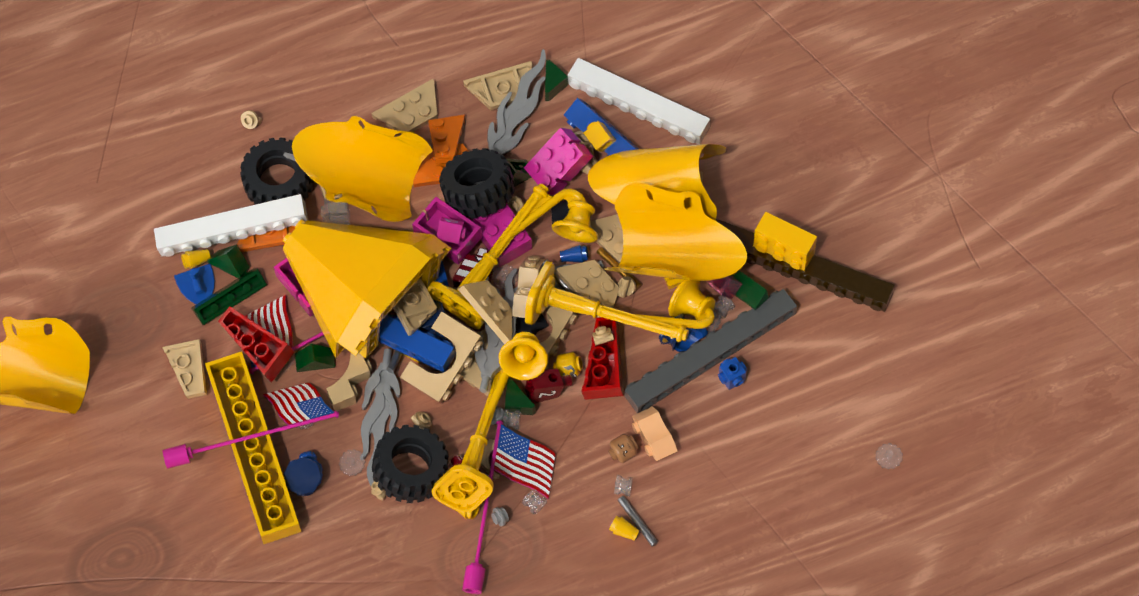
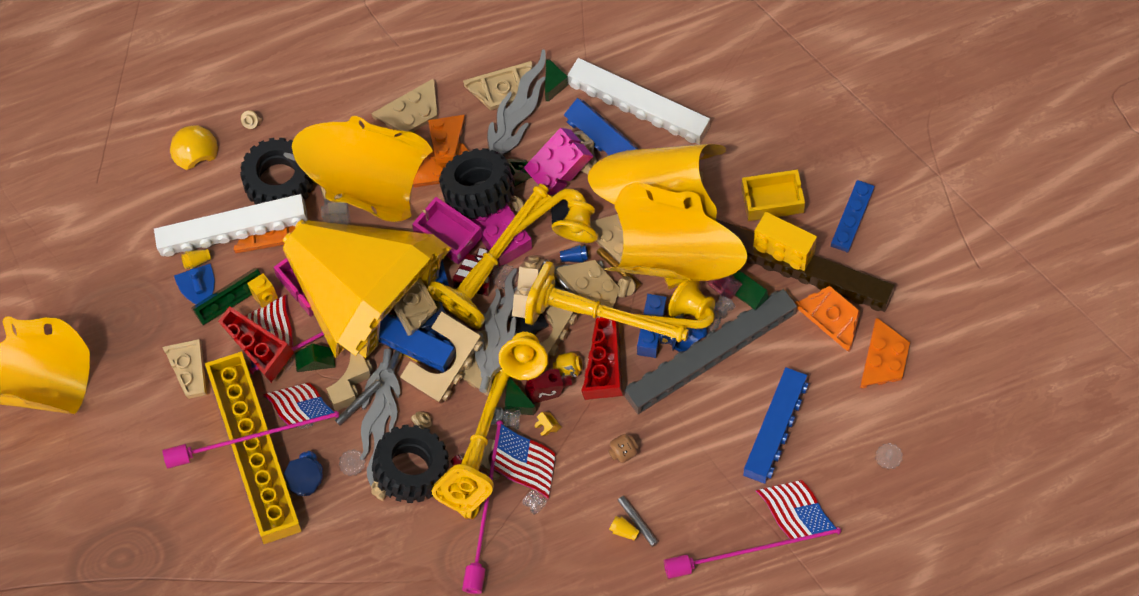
(193, 145): none -> yellow cylinder
(230, 261): dark green slope -> none
(262, 290): none -> yellow brick
(358, 402): none -> flat silver bar
(451, 230): dark pink brick -> none
(490, 307): tan wing -> none
(500, 516): light grey plate -> none
(549, 422): none -> yellow tile
(599, 136): yellow brick -> none
(602, 335): tan plate -> none
(623, 485): clear wheel -> none
(648, 340): none -> blue brick
(654, 433): light nougat brick -> none
(732, 373): blue brick -> none
(773, 193): none -> yellow piece
(775, 426): none -> blue brick
(794, 511): none -> flag
(832, 315): none -> orange wing
(852, 216): none -> blue plate
(885, 356): none -> orange wing

